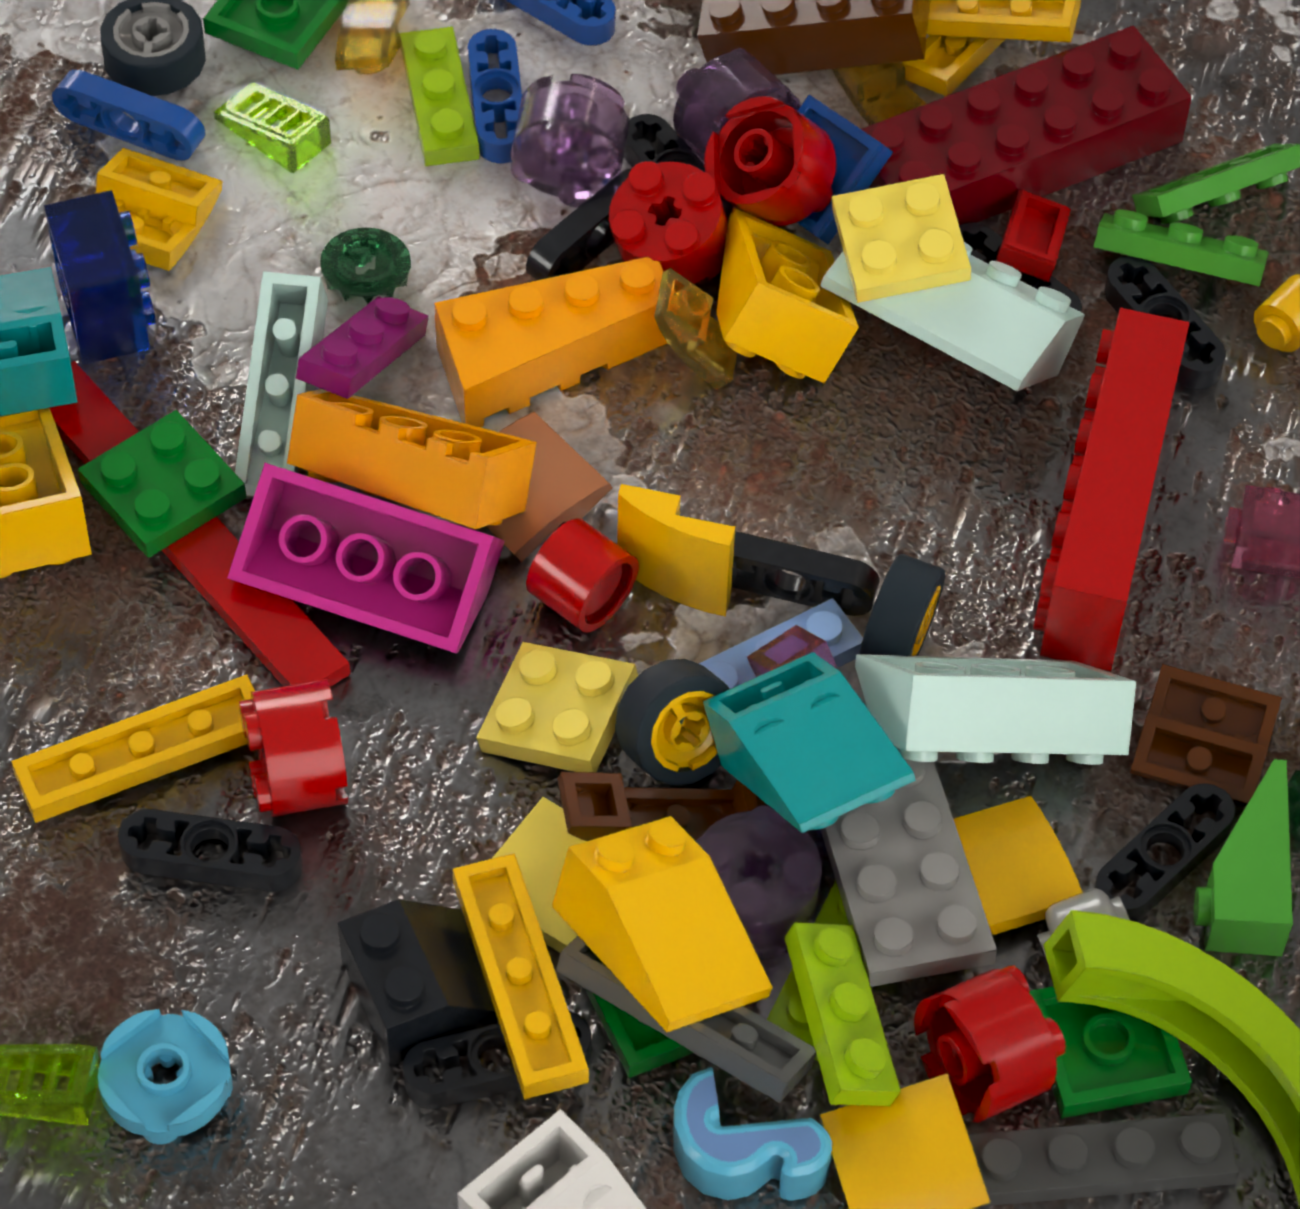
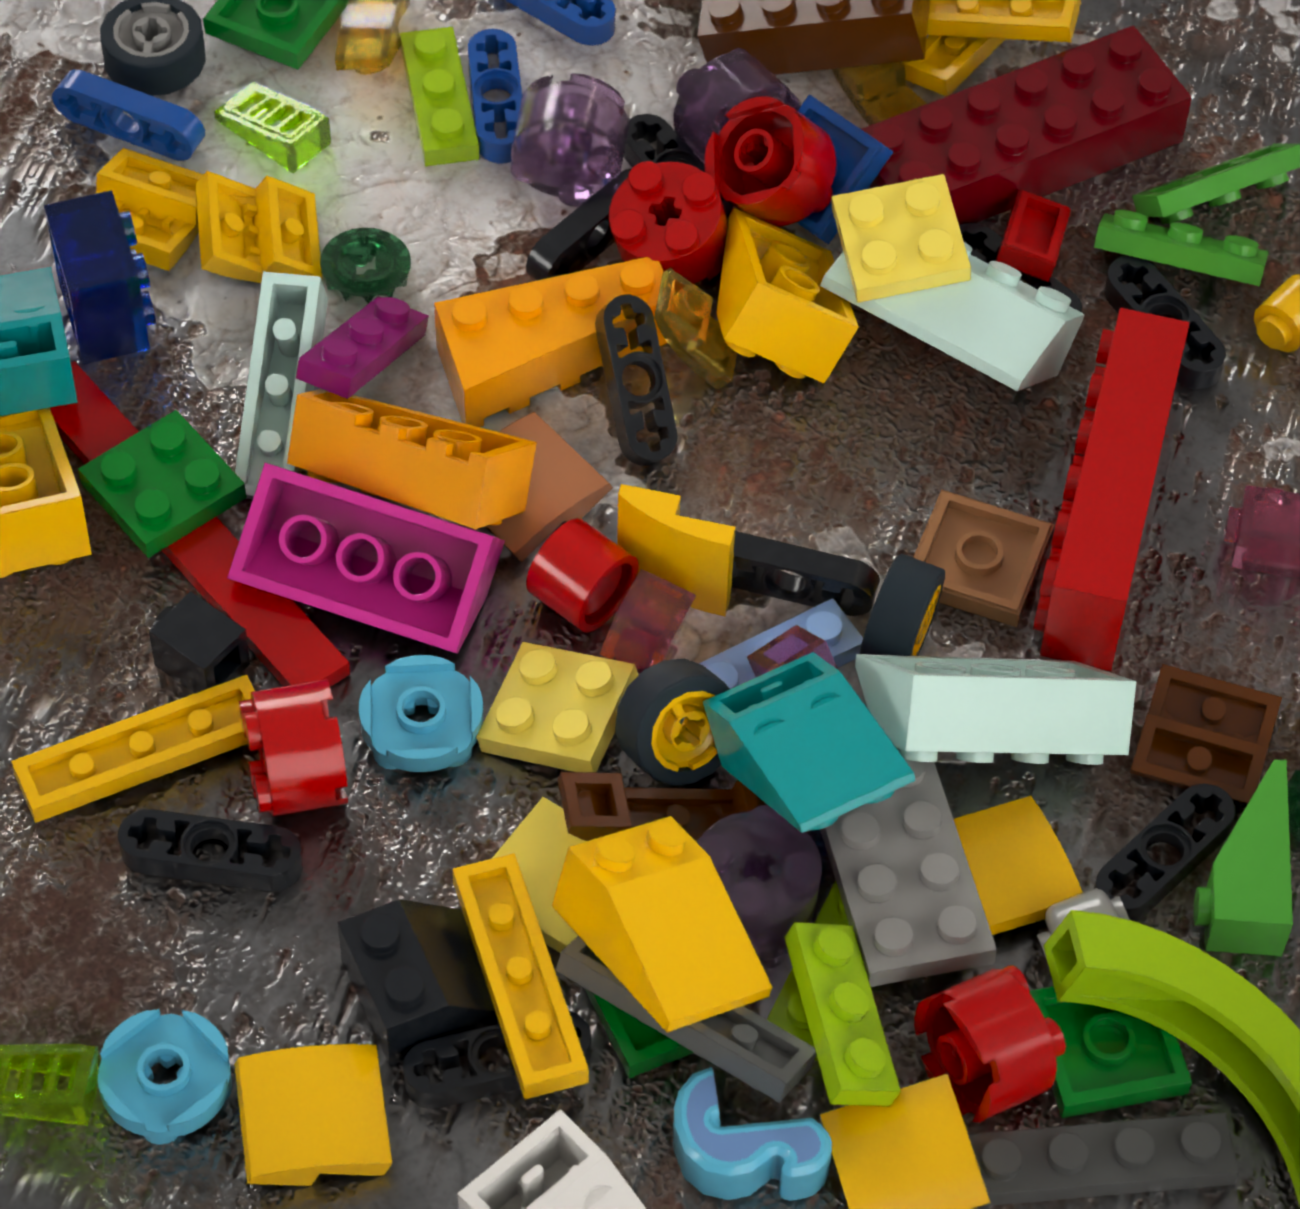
(198, 644): none -> black brick
(256, 228): none -> yellow slope
(312, 1114): none -> yellow slope
(428, 744): none -> medium azure plate
(614, 340): none -> black beam
(647, 622): none -> clear pink brick
(986, 555): none -> medium nougat tile

